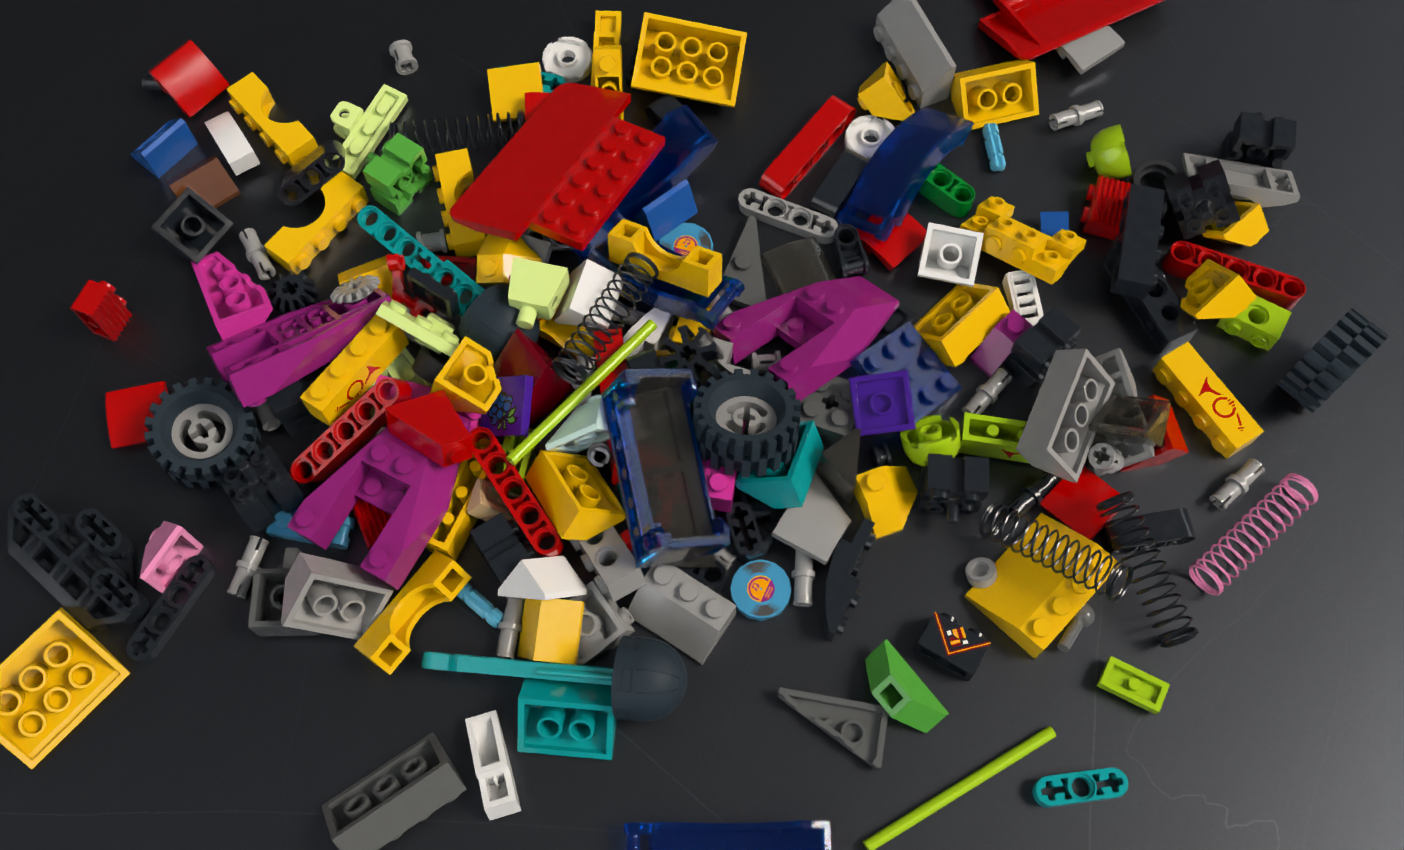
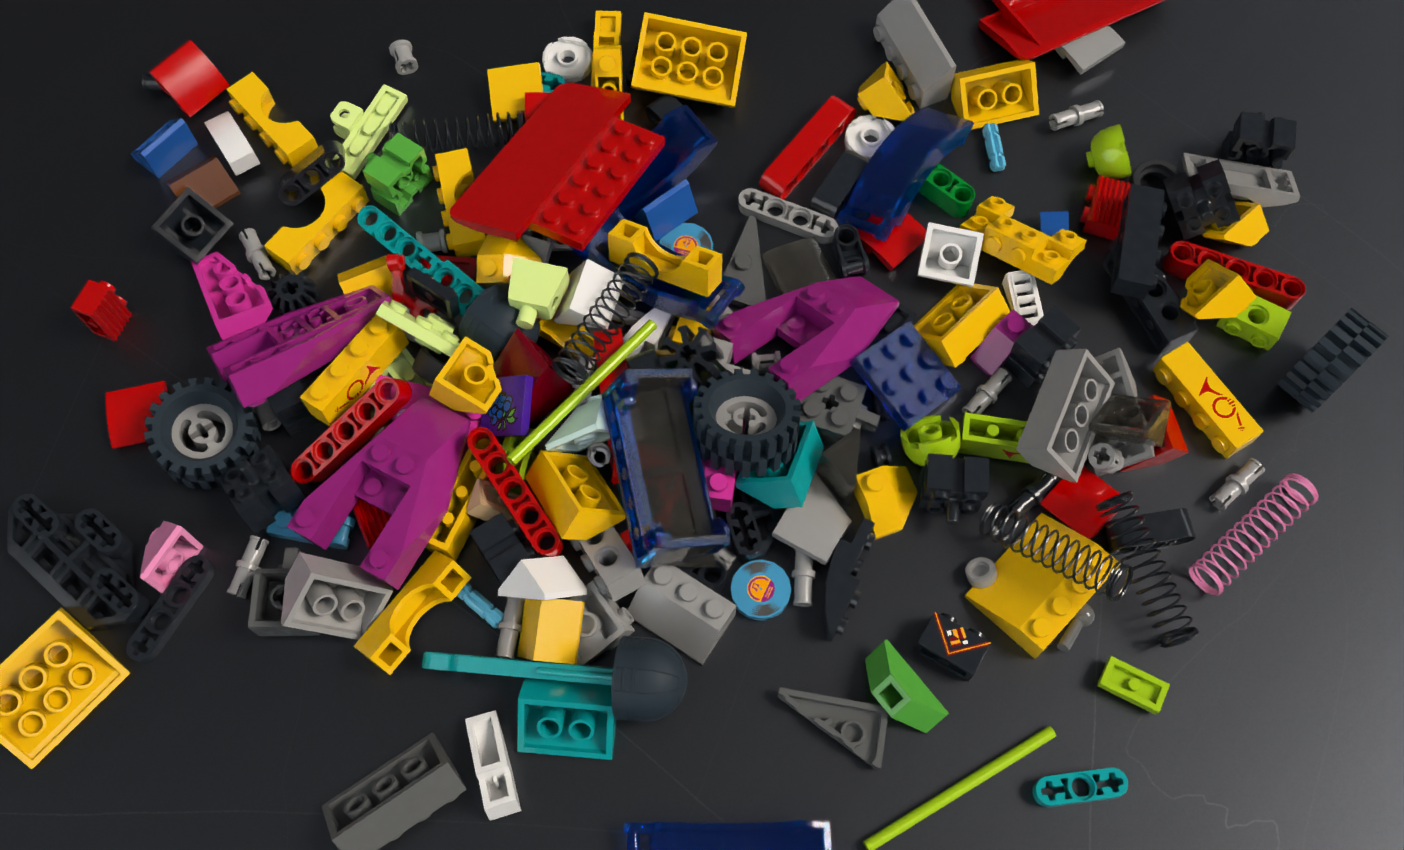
(355, 289): light grey gear -> none
(431, 428): red slope -> none
(882, 403): dark purple tile -> none

